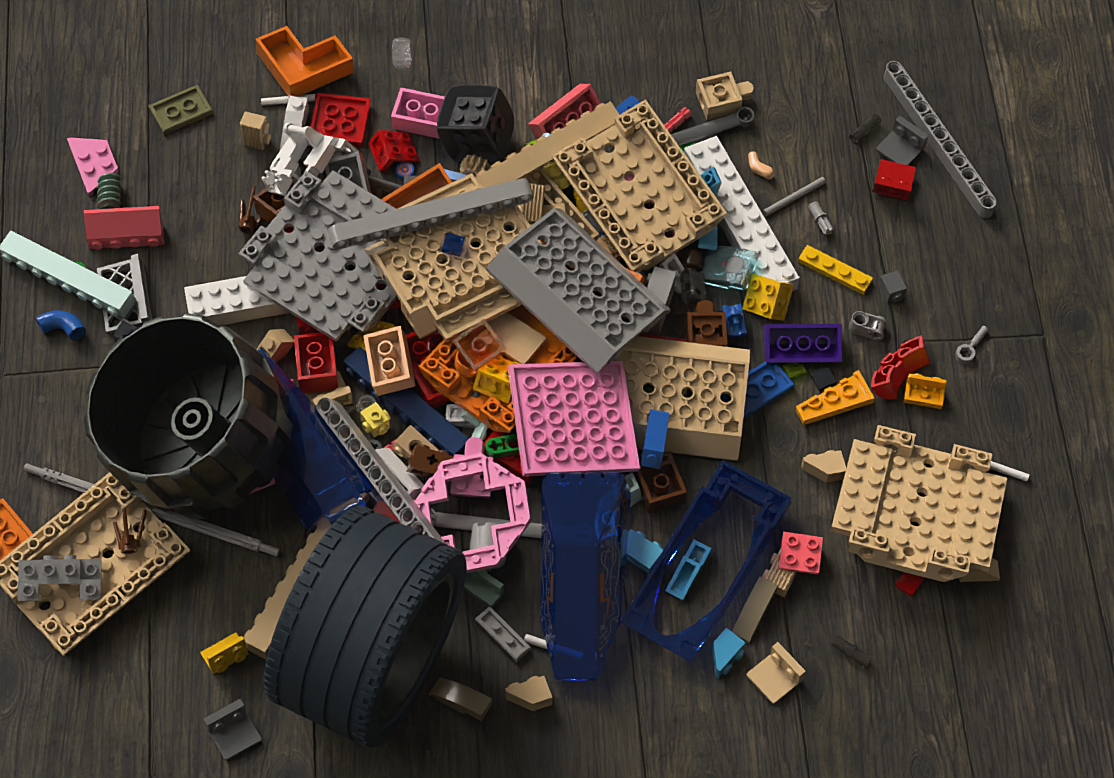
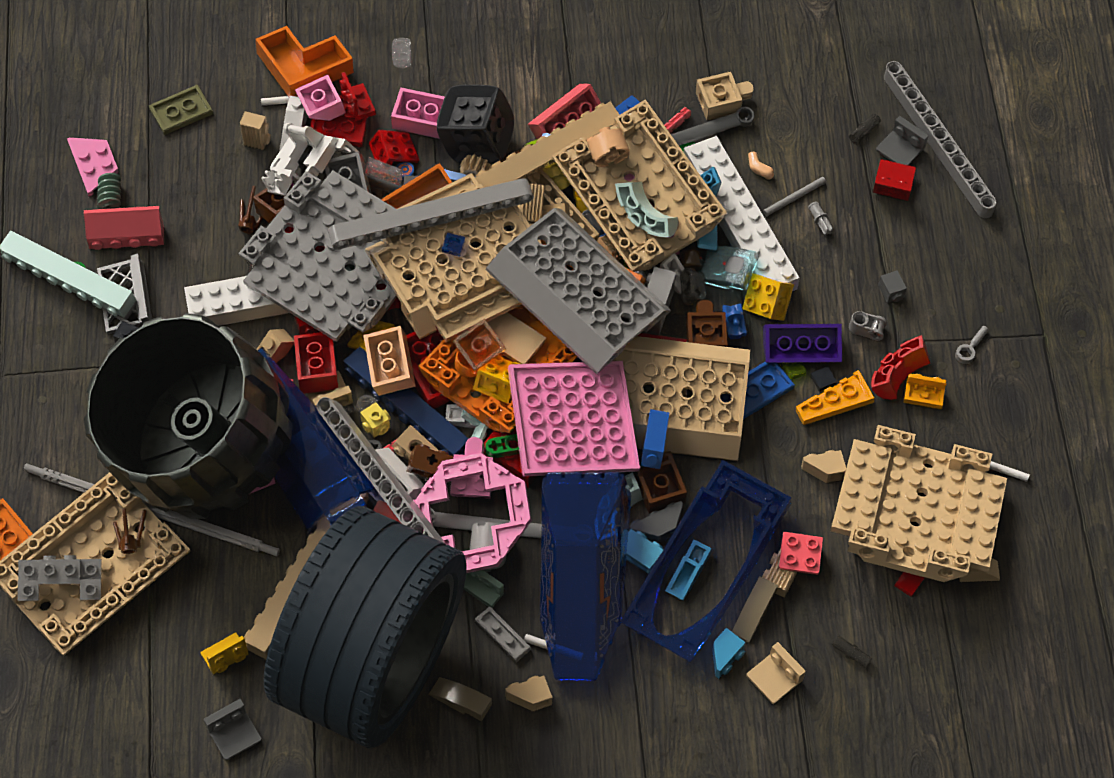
(61, 320): blue cylinder -> none
(321, 99): none -> bright pink slope
(357, 98): none -> red bracket
(383, 171): none -> clear bracket
(608, 147): none -> light nougat brick
(642, 213): none -> light aqua brick
(659, 524): none -> dark grey slope
(835, 269): yellow plate -> none

